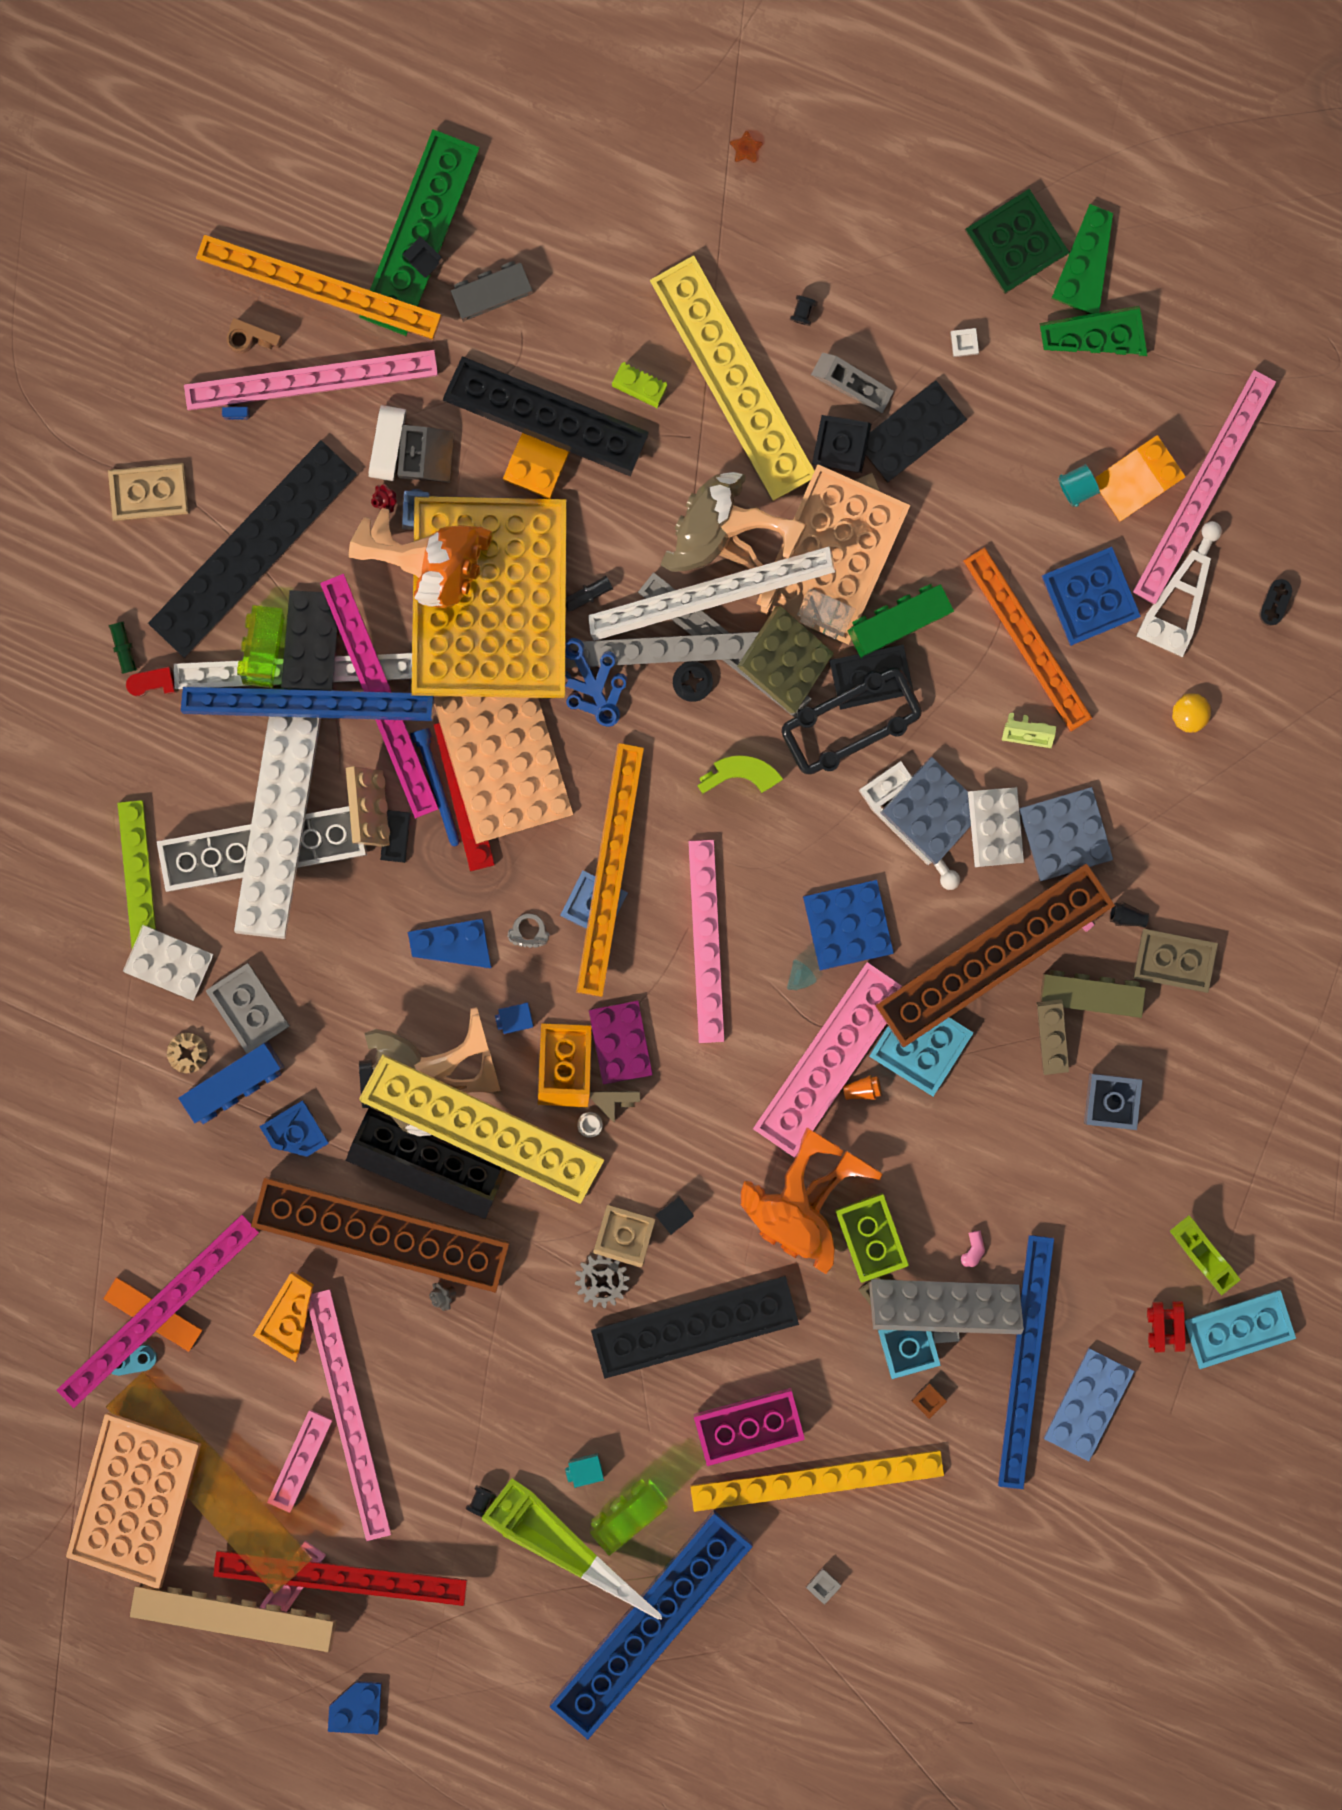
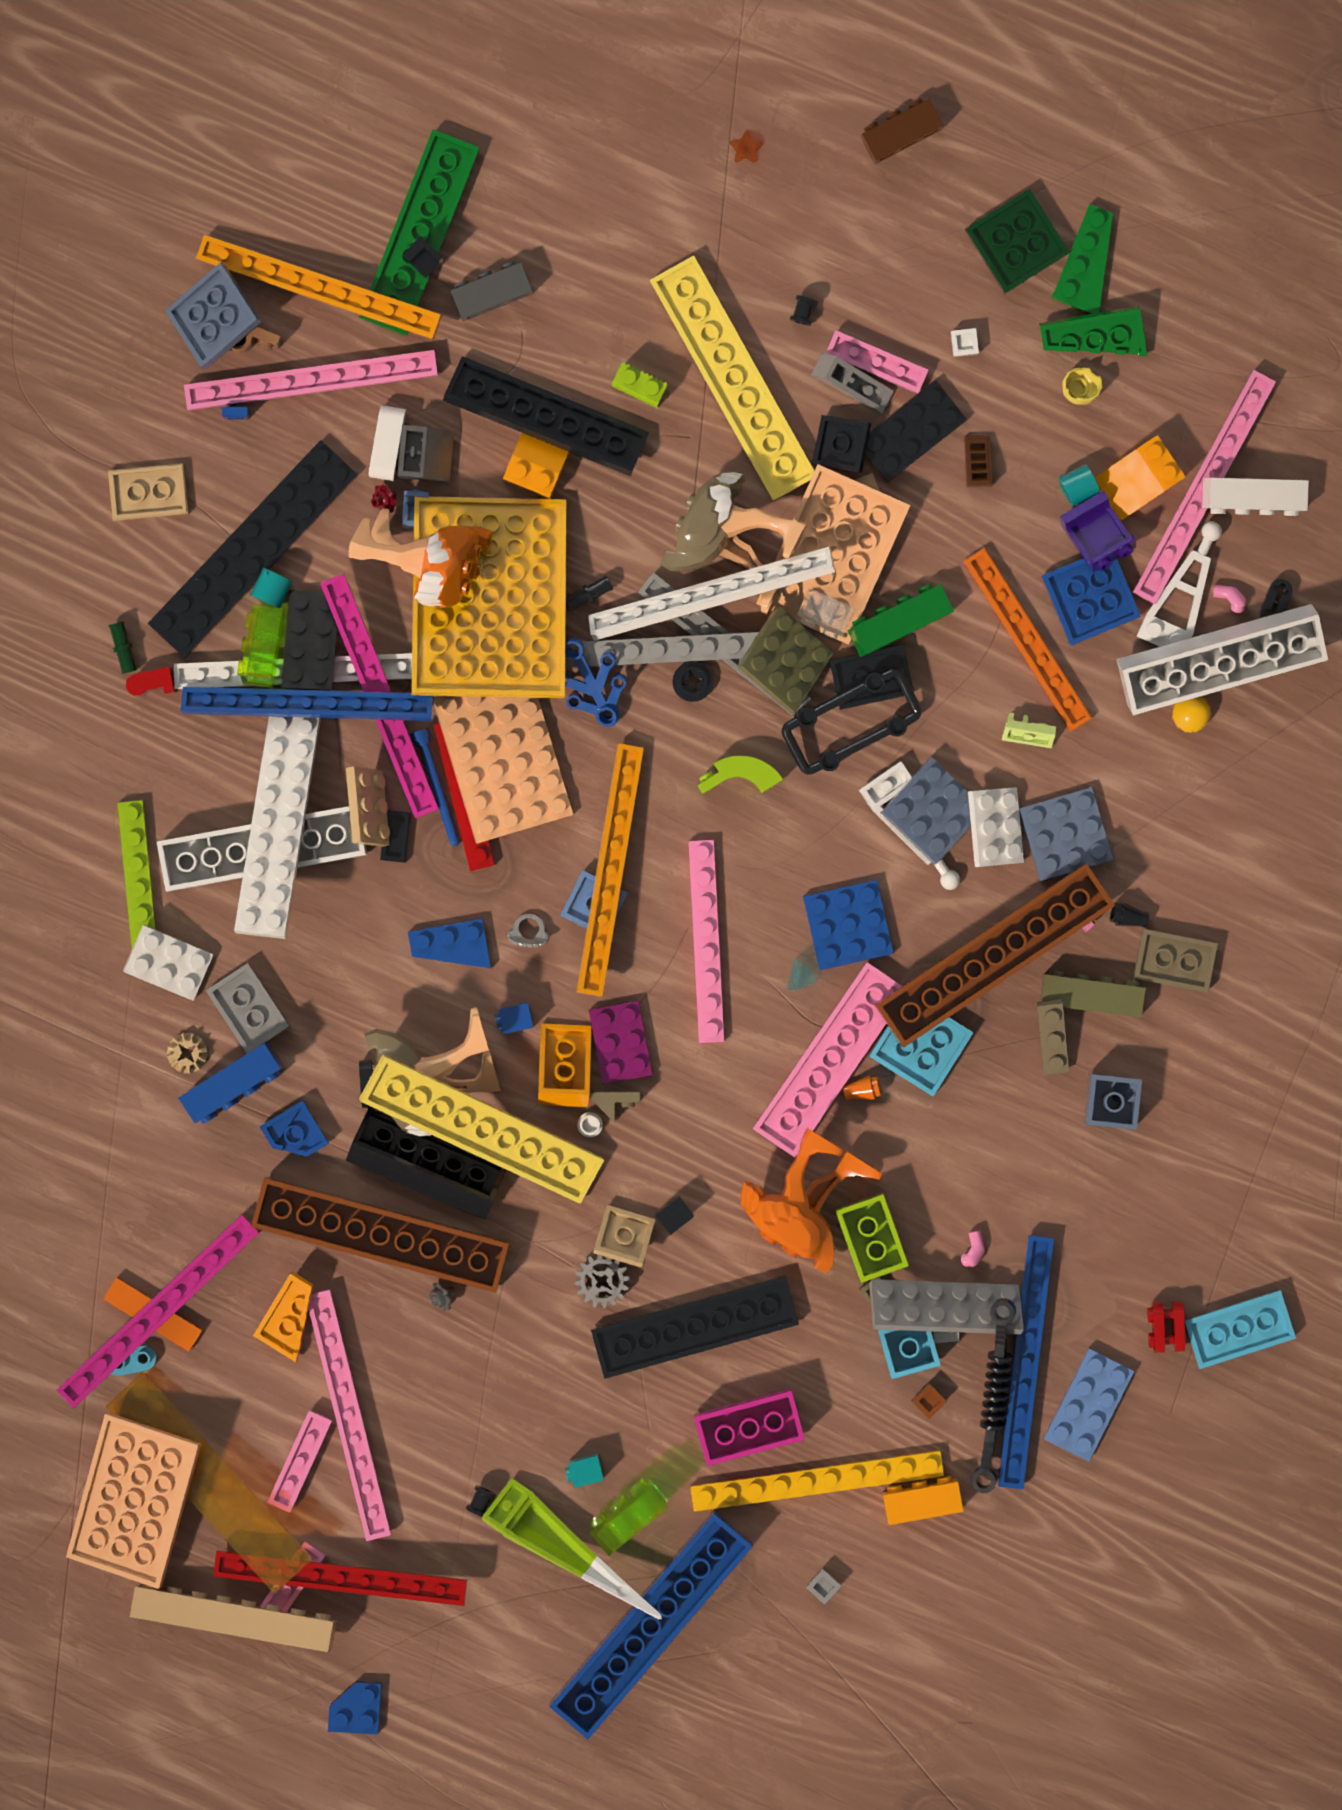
(213, 316): none -> sand blue plate
(271, 588): none -> teal piece
(877, 362): none -> bright pink plate
(901, 130): none -> reddish brown brick
(922, 1500): none -> light orange brick
(978, 482): none -> reddish brown slope
(995, 1394): none -> black piece
(1081, 386): none -> light yellow hair
(1097, 532): none -> dark purple panel
(1204, 1255): lime arch -> none
(1222, 659): none -> white brick
(1233, 595): none -> bright pink arm
(1255, 494): none -> white brick

